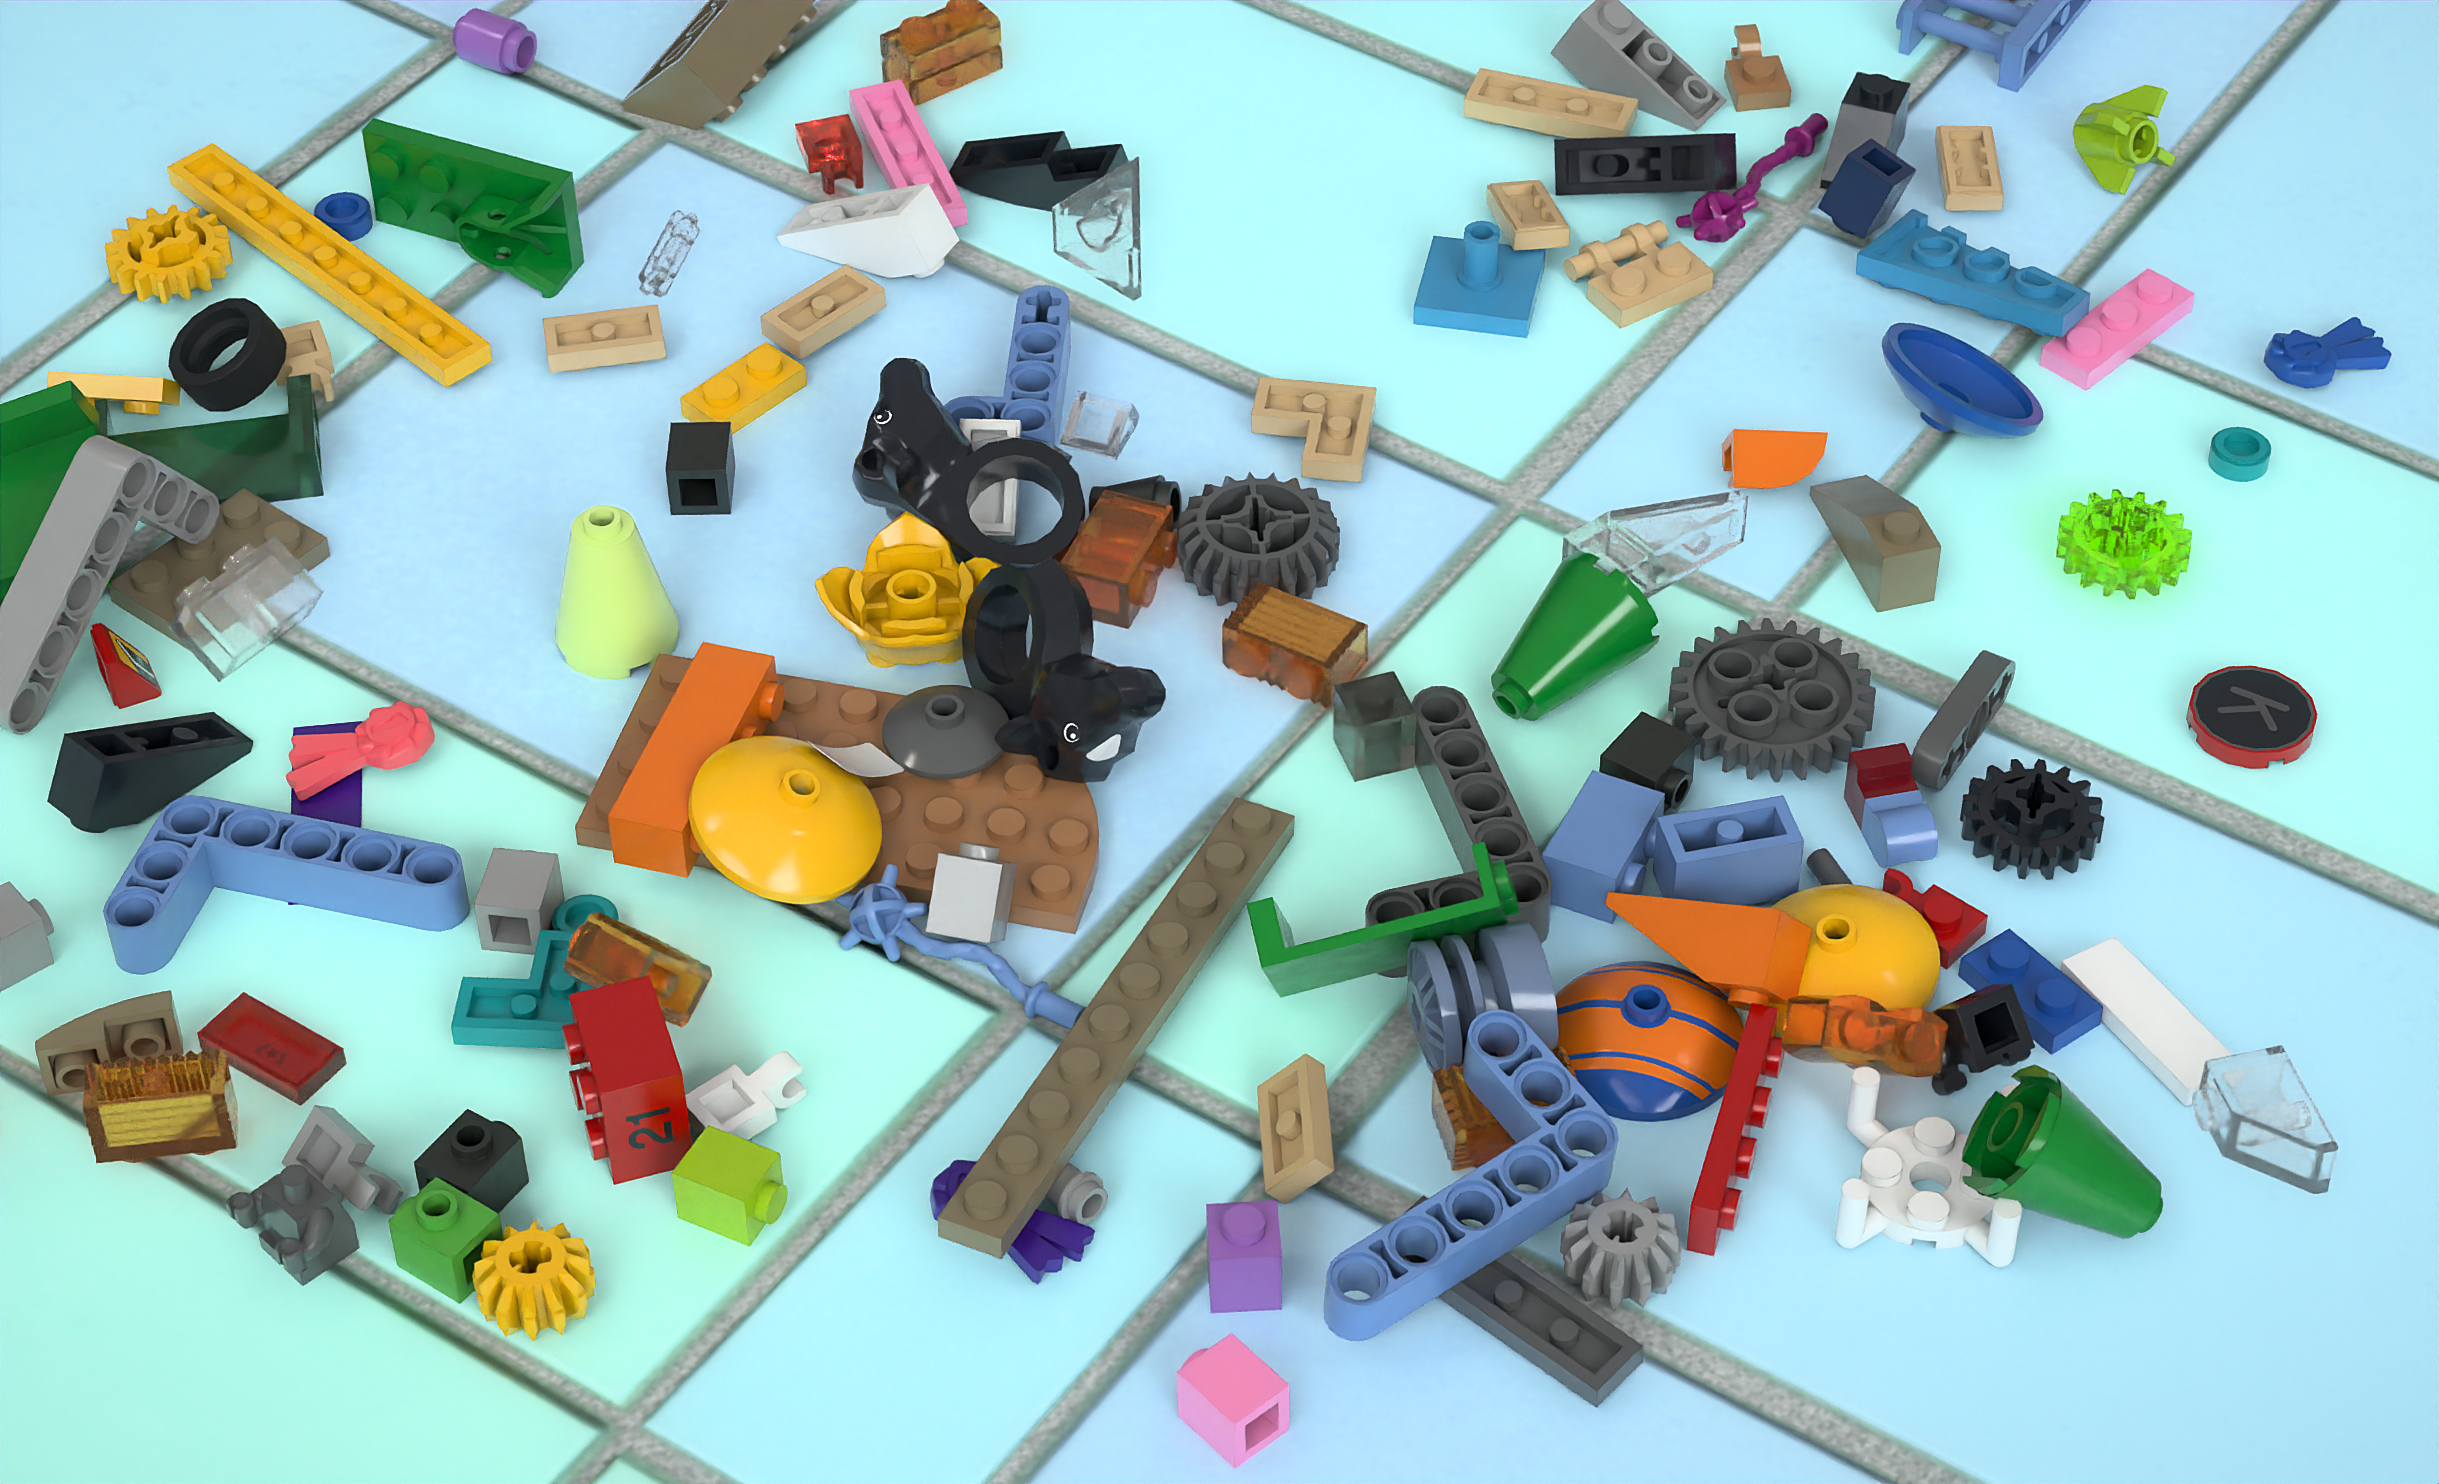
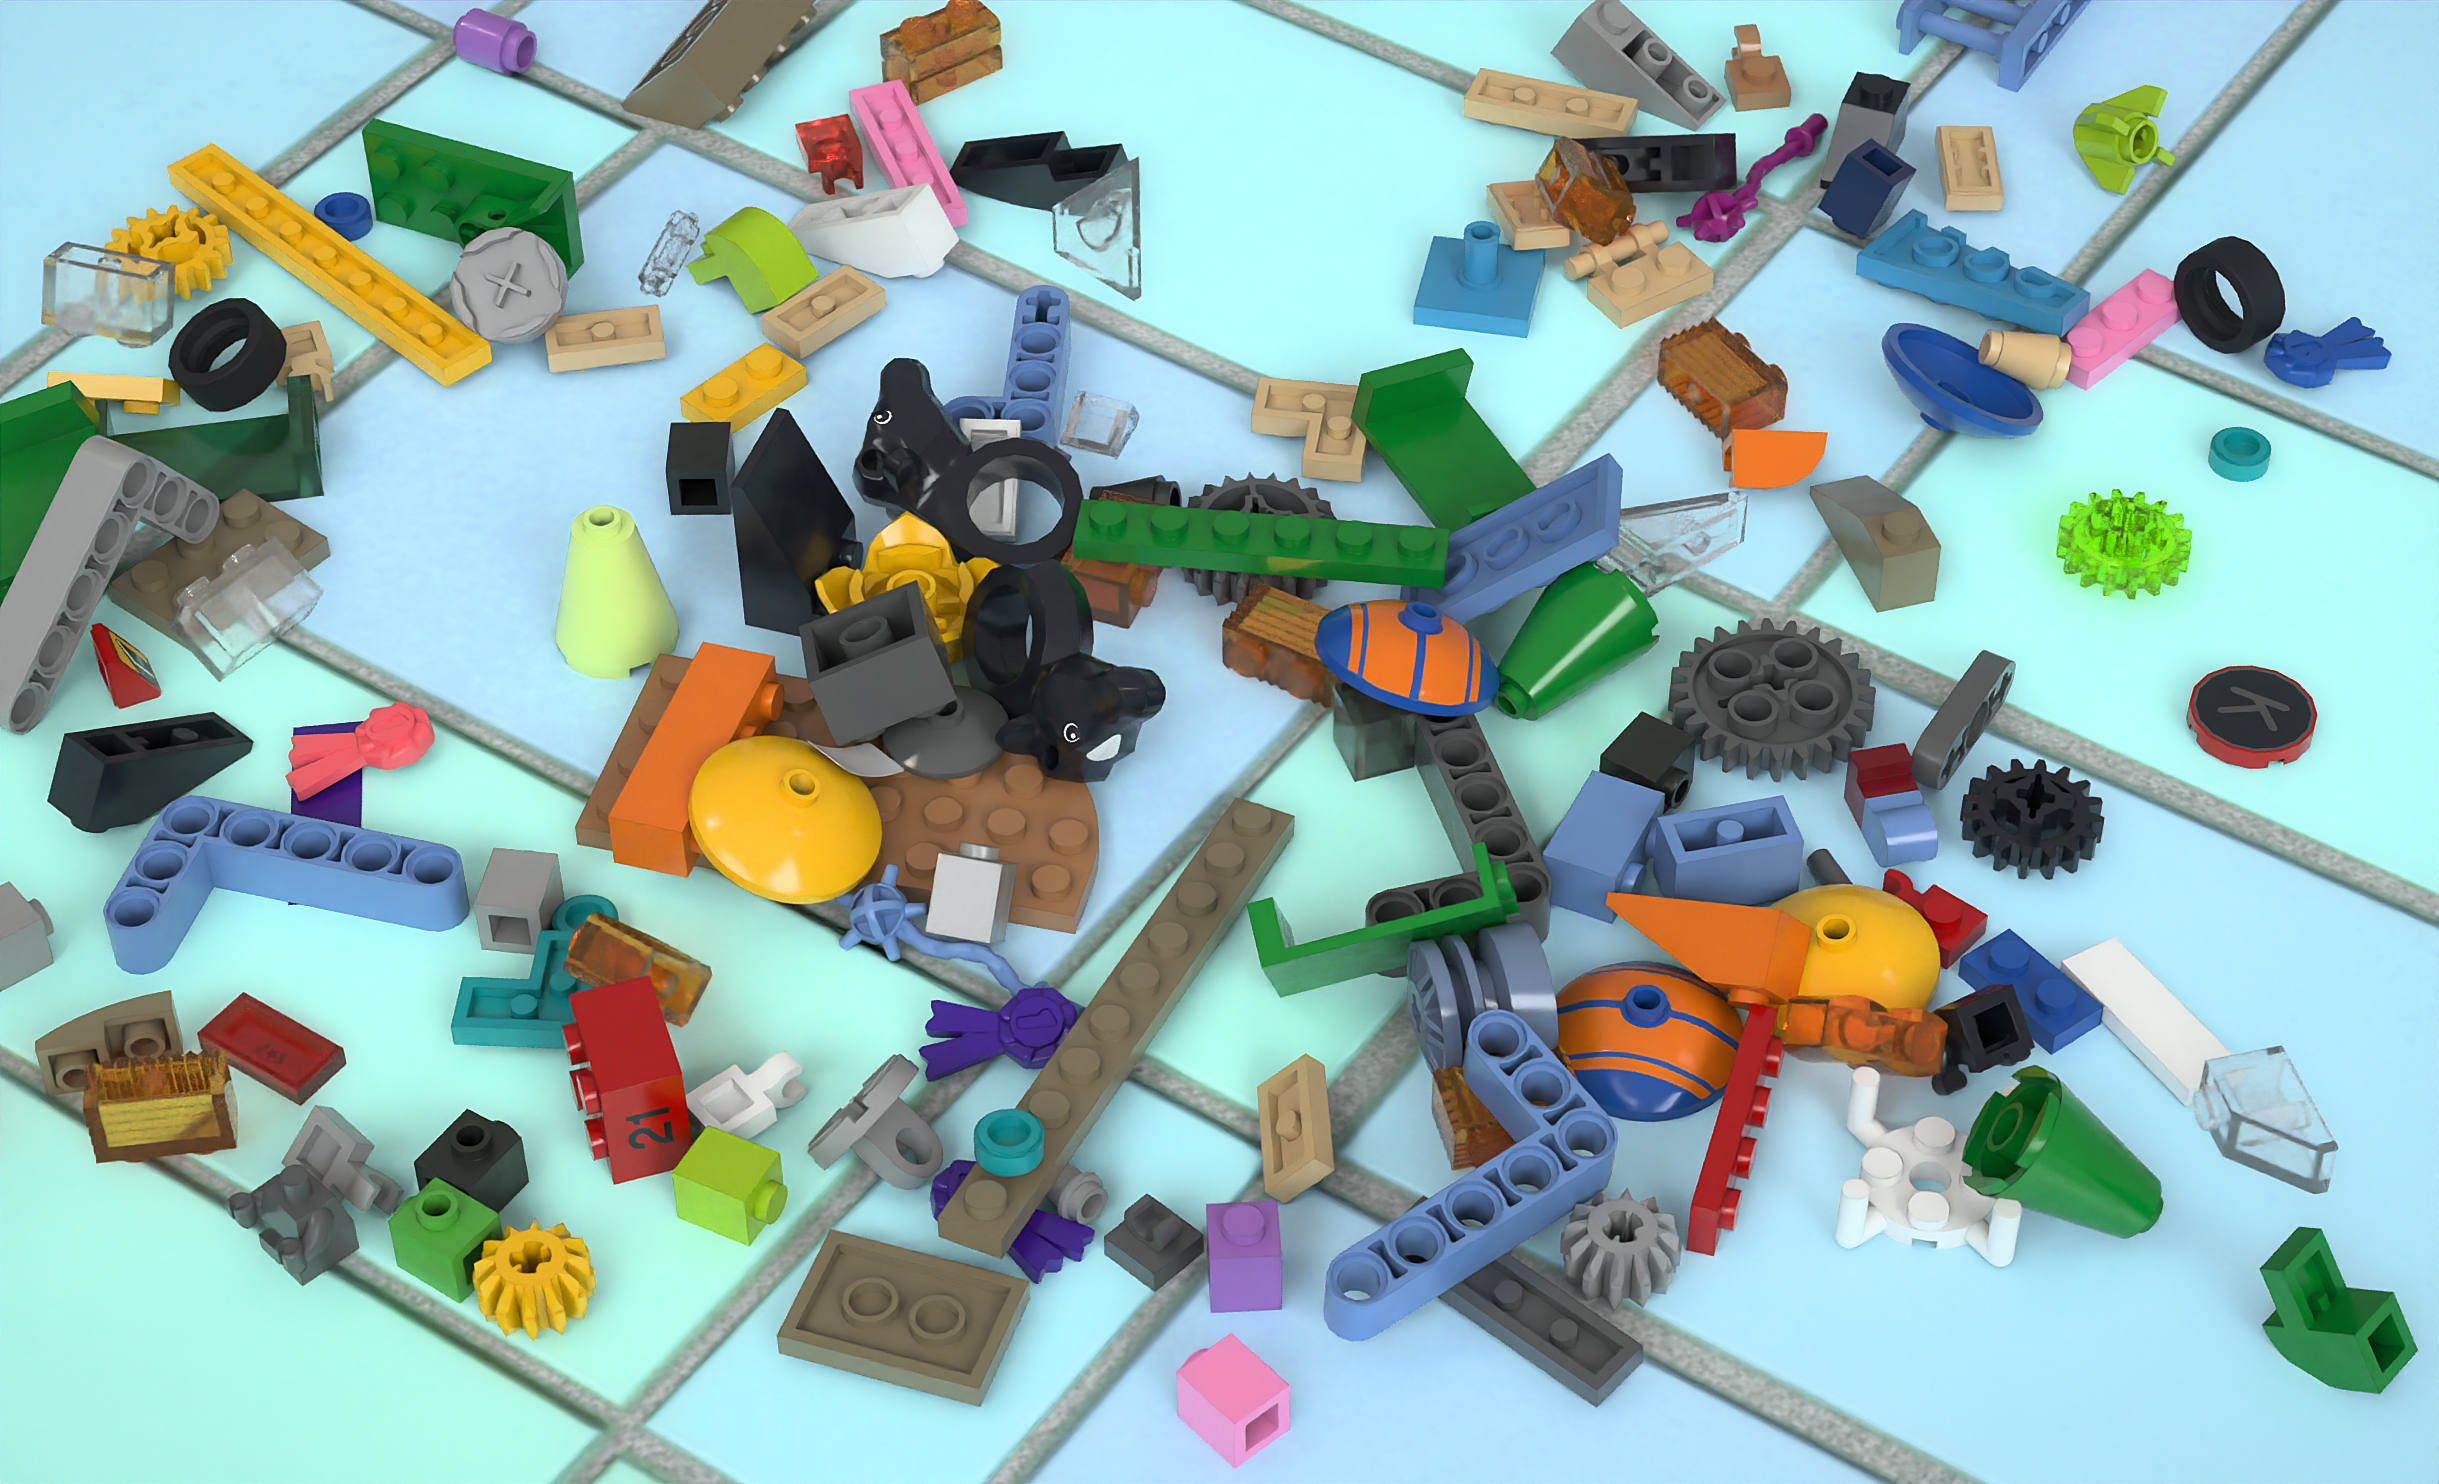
(108, 294): none -> clear brick
(509, 286): none -> light grey tile
(758, 258): none -> lime brick
(788, 528): none -> black slope
(874, 1124): none -> light grey tile
(877, 664): none -> dark grey brick
(904, 1317): none -> dark tan plate
(1009, 1142): none -> teal tile
(1024, 1030): none -> dark purple piece
(1153, 1243): none -> dark grey tile
(1262, 543): none -> green plate
(1408, 657): none -> dish
(1437, 440): none -> green panel
(1529, 542): none -> medium blue plate
(1585, 192): none -> clear orange brick
(1721, 379): none -> clear orange brick
(2027, 357): none -> tan cone
(2251, 278): none -> black tyre
(2330, 1330): none -> green brick

